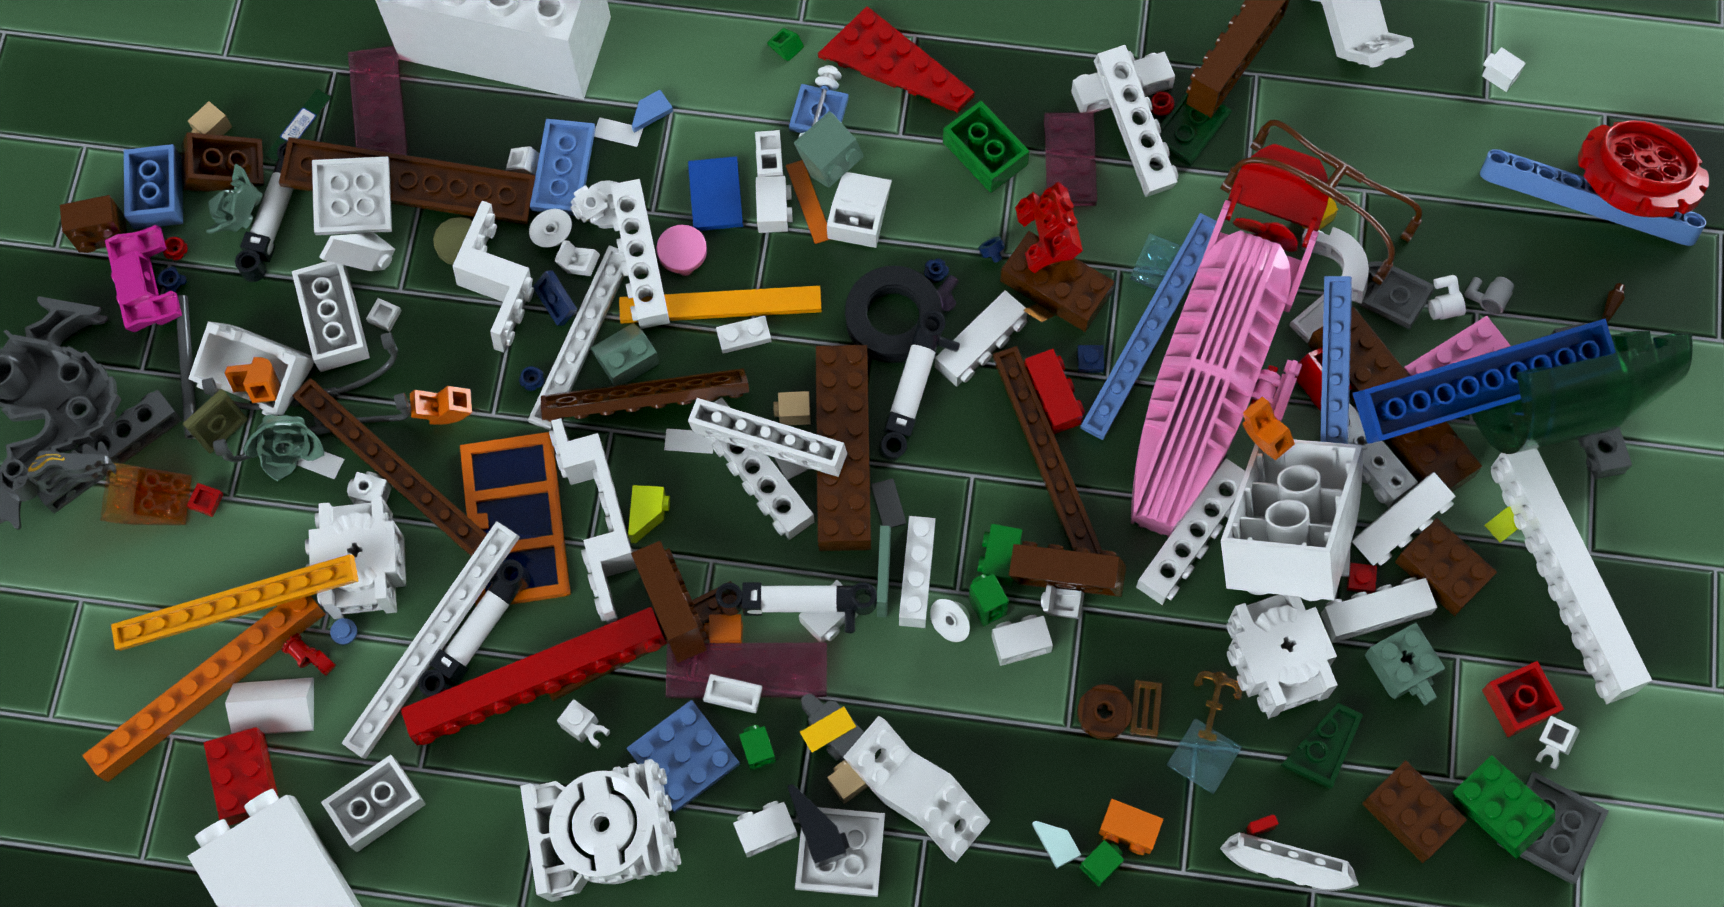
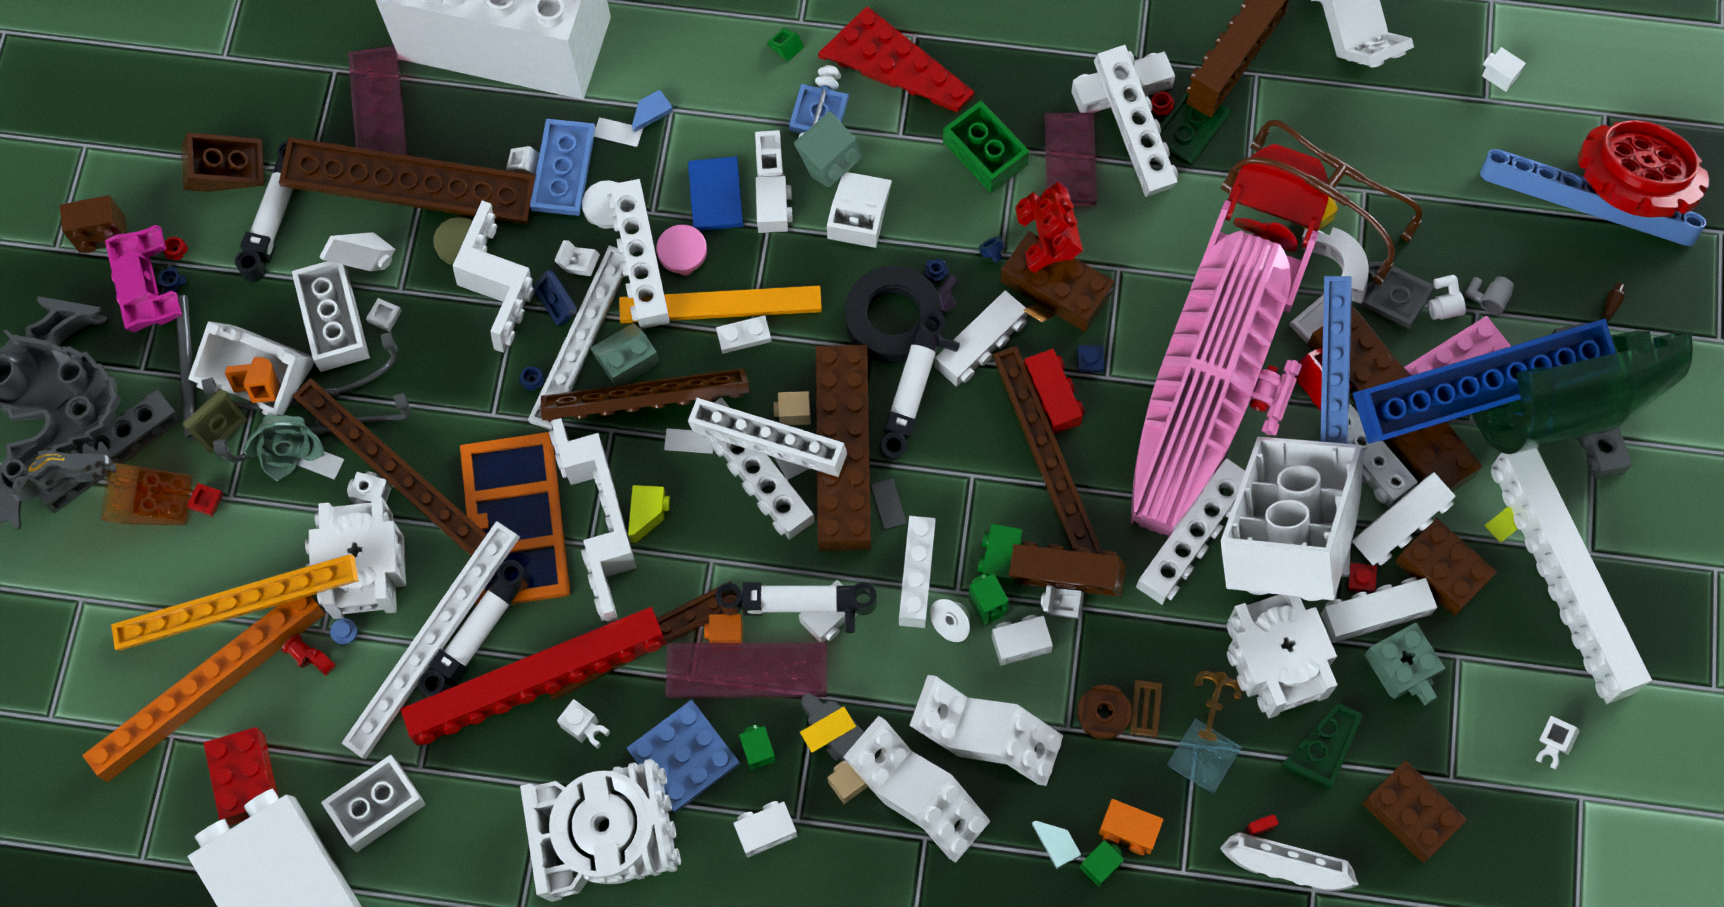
(153, 186): medium blue brick -> none
(209, 121): tan brick -> none
(233, 207): sand green brick -> none
(272, 706): white slope -> none
(300, 121): sticker -> none
(351, 195): white plate -> none
(441, 408): orange brick -> none
(550, 228): white piece -> none
(585, 212): white brick -> none
(671, 600): reddish brown brick -> none
(732, 693): white tile -> none
(808, 201): orange sticker -> none
(819, 831): black slope -> none
(859, 870): white plate -> none
(883, 571): sand green tile -> none
(986, 730): none -> white bracket
(1149, 329): medium blue plate -> none
(1154, 261): clear light blue plate -> none
(1266, 430): orange brick -> none
(1504, 806): green brick -> none
(1522, 699): red brick -> none
(1570, 839): dark grey plate -> none

